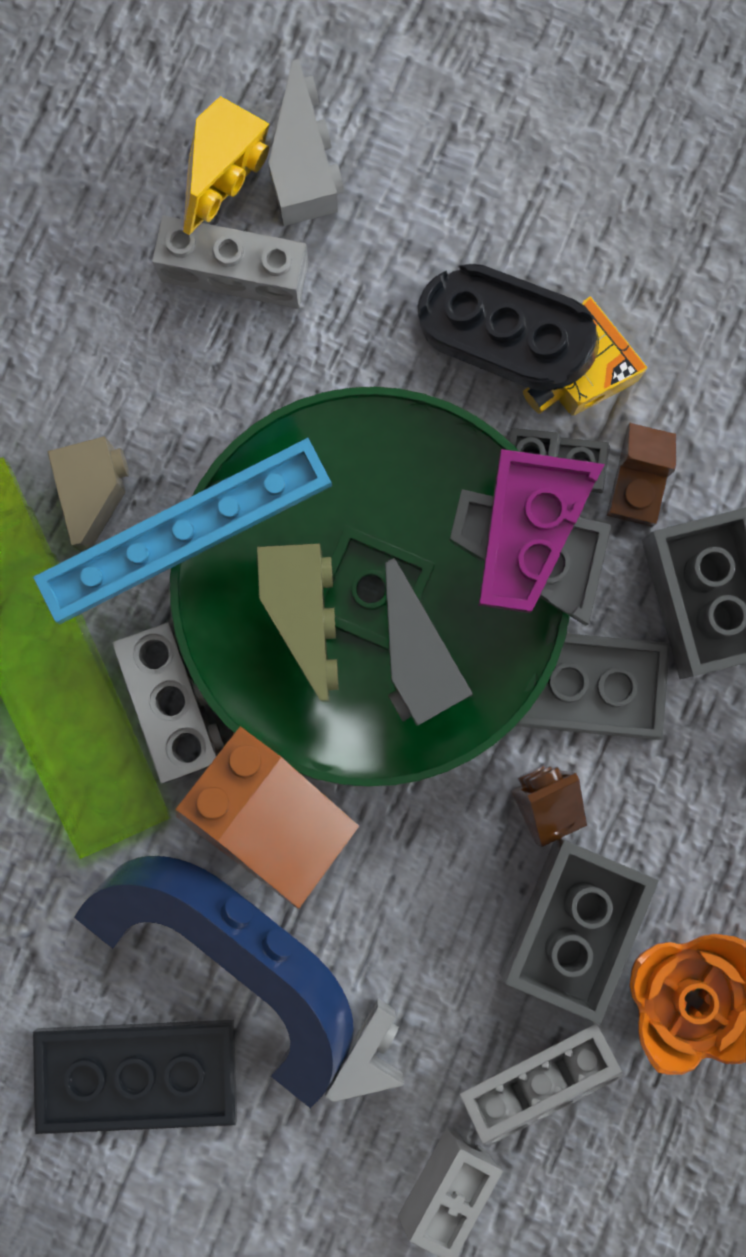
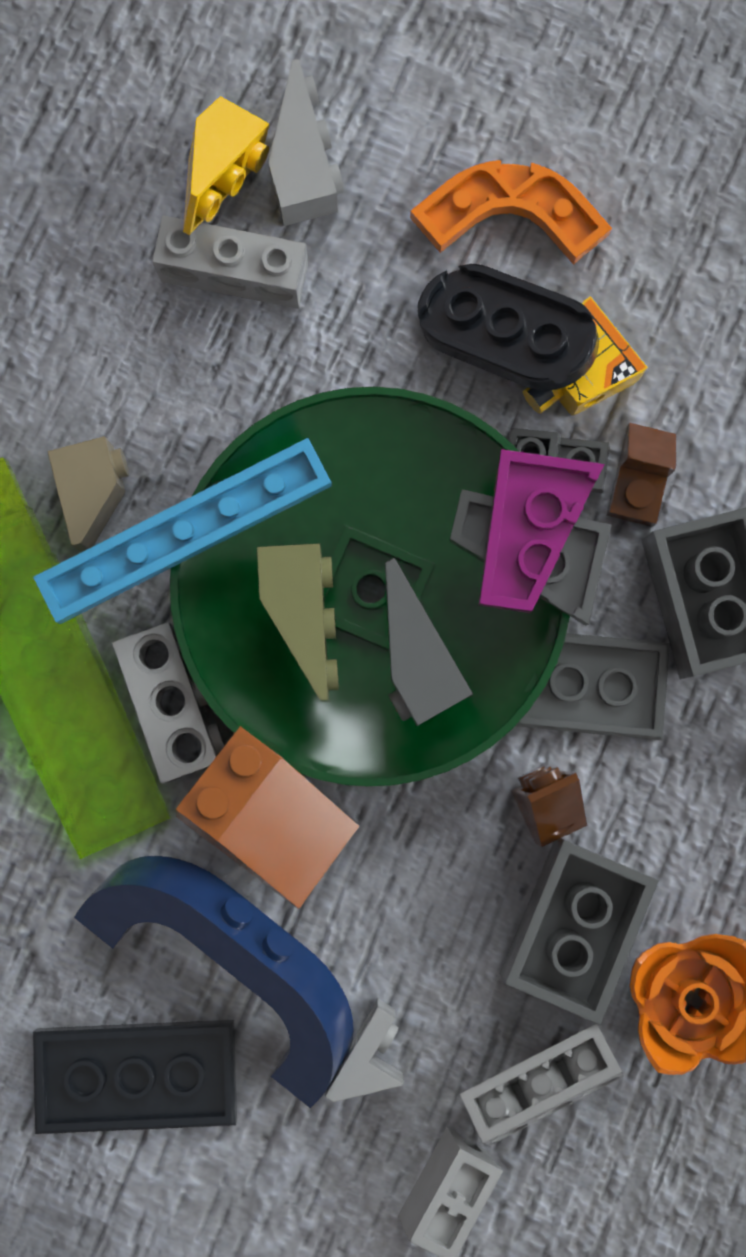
(513, 189): none -> orange plate

